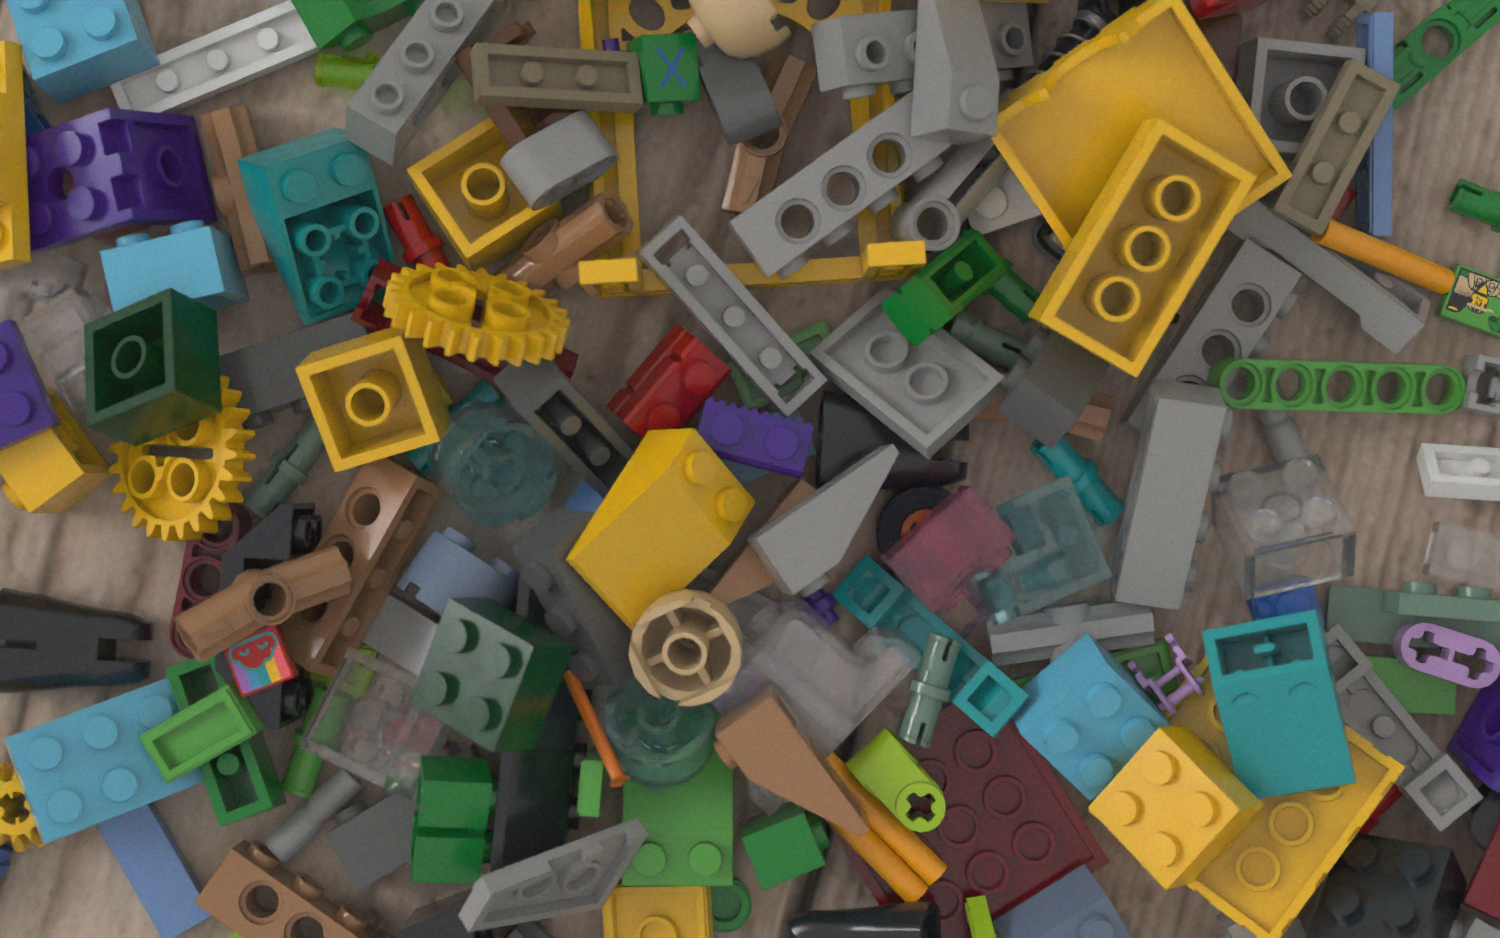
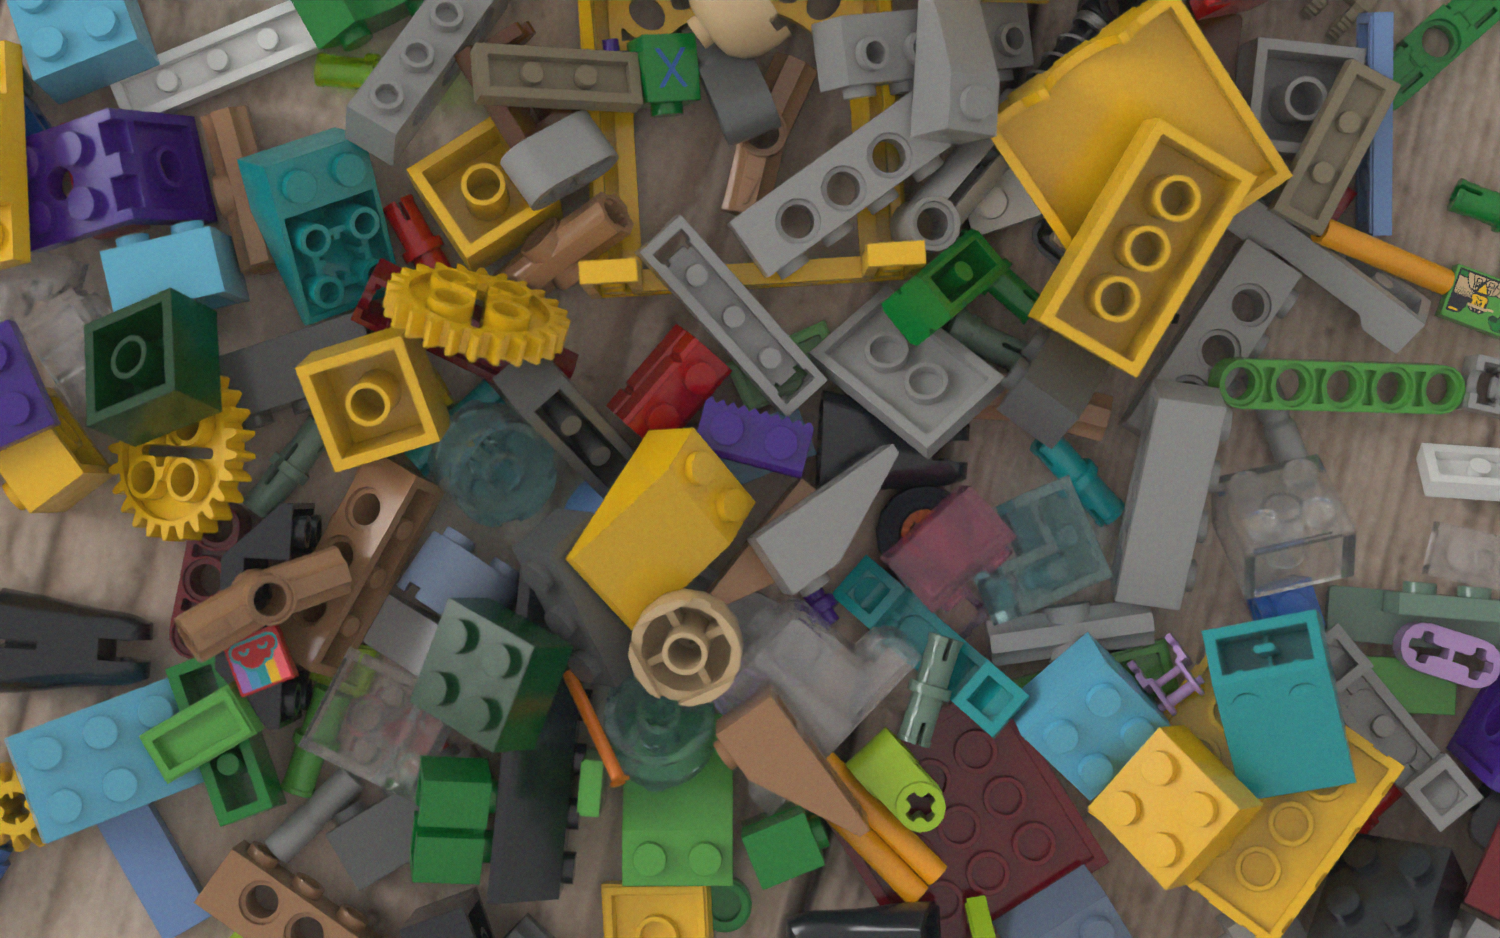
(555, 882): light grey wing -> none

